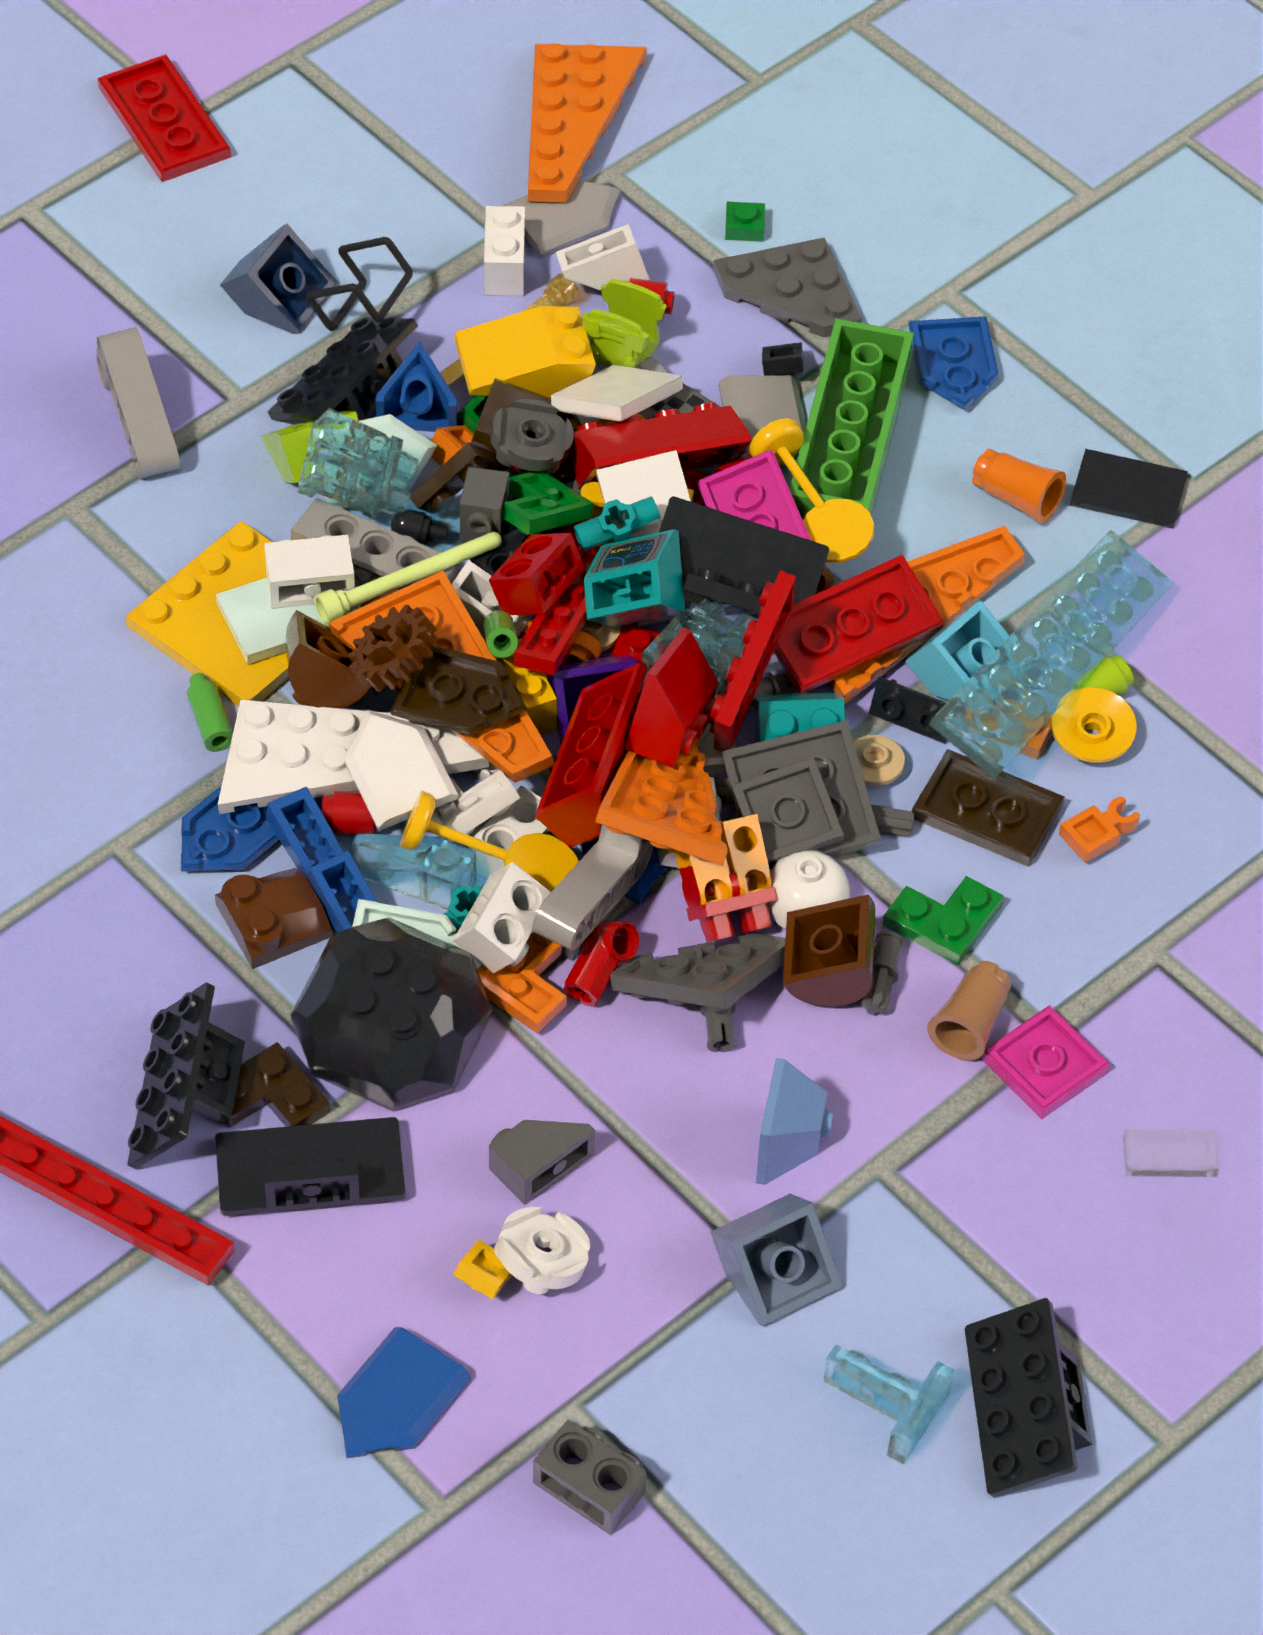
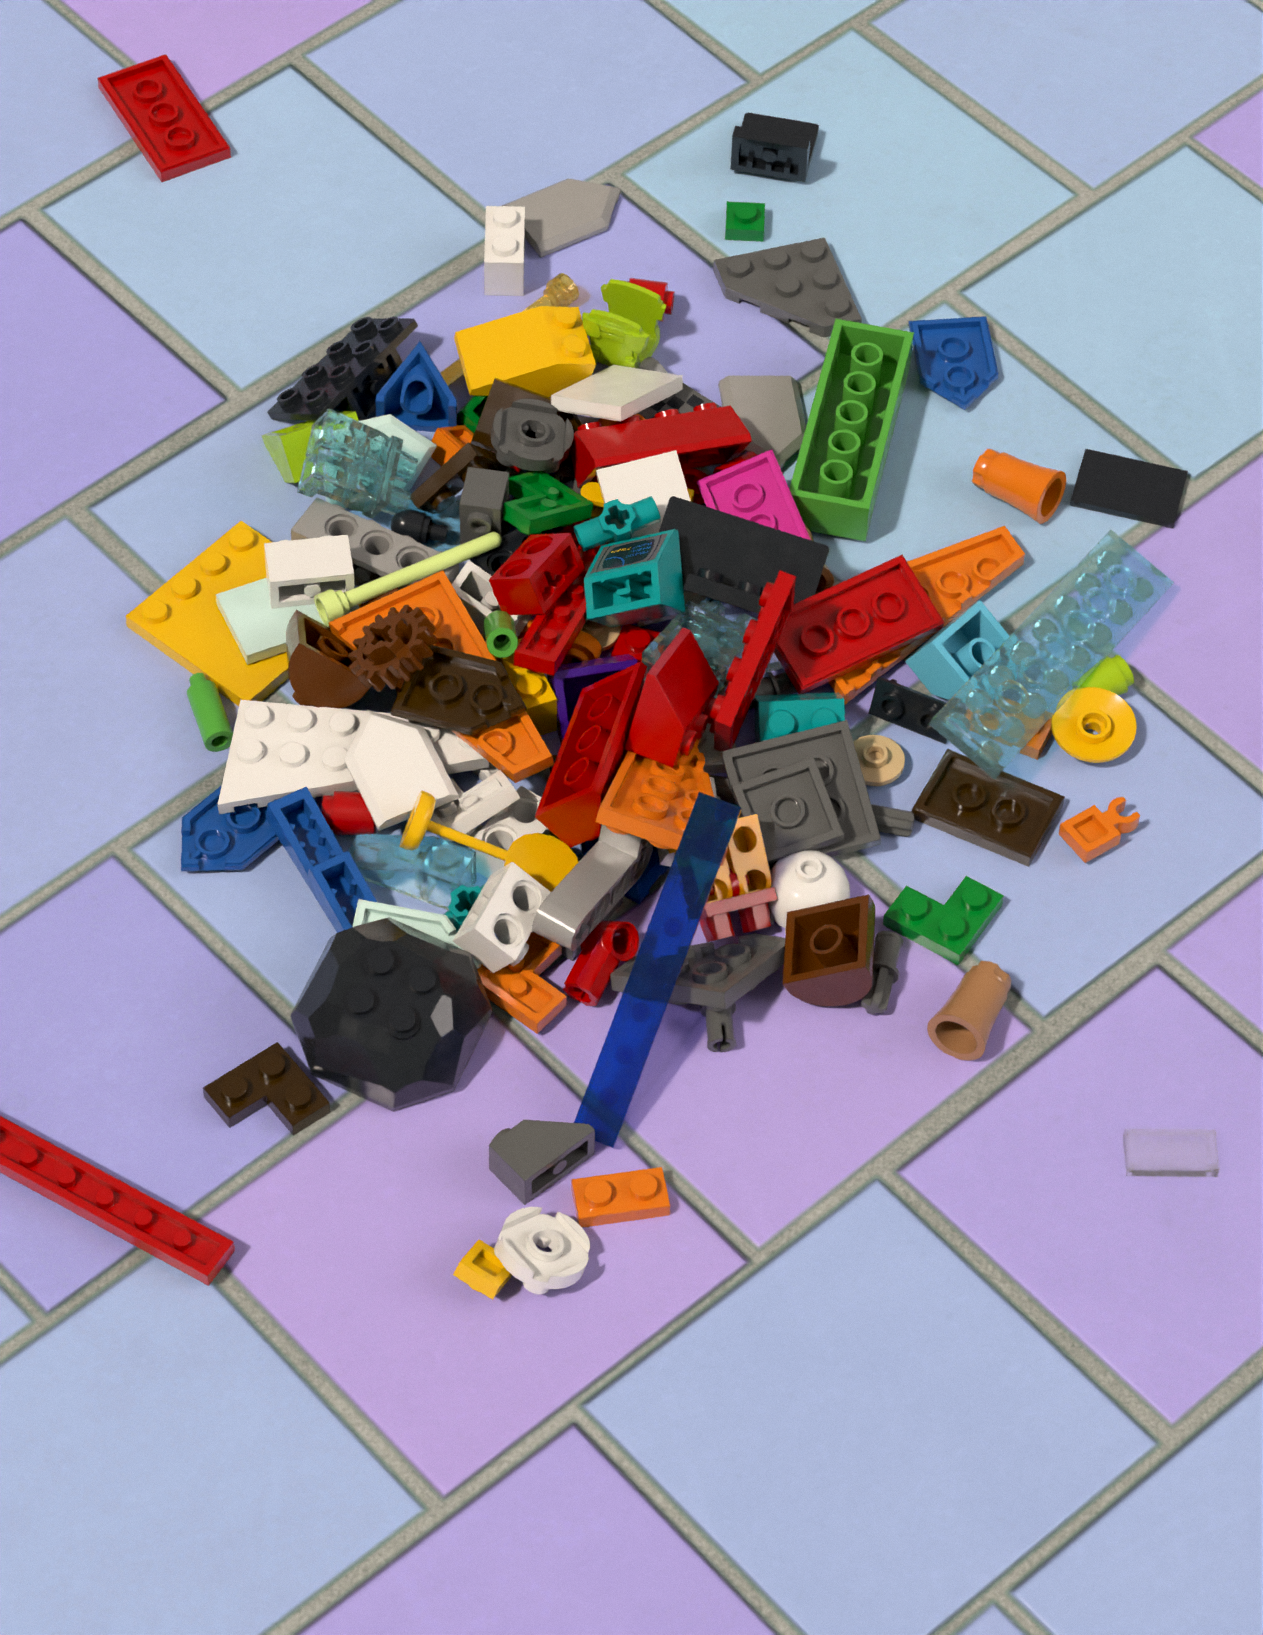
(128, 374): light grey beam -> none
(185, 1070): black bracket -> none
(272, 915): reddish brown slope -> none
(275, 280): dark blue slope -> none
(309, 1166): black bracket -> none
(358, 289): black piece -> none
(397, 1394): blue tile -> none
(572, 106): orange wing -> none
(581, 1484): dark grey brick -> none
(603, 258): white slope -> none
(620, 1197): none -> orange plate
(657, 967): none -> clear blue tile
(773, 146): none -> black bracket
(777, 1258): sand blue slope -> none
(783, 359): black plate -> none
(791, 1122): medium blue slope -> none
(836, 523): yellow piece -> none
(891, 1395): clear light blue bracket -> none
(1025, 1398): black bracket -> none
(1045, 1062): dark pink tile -> none

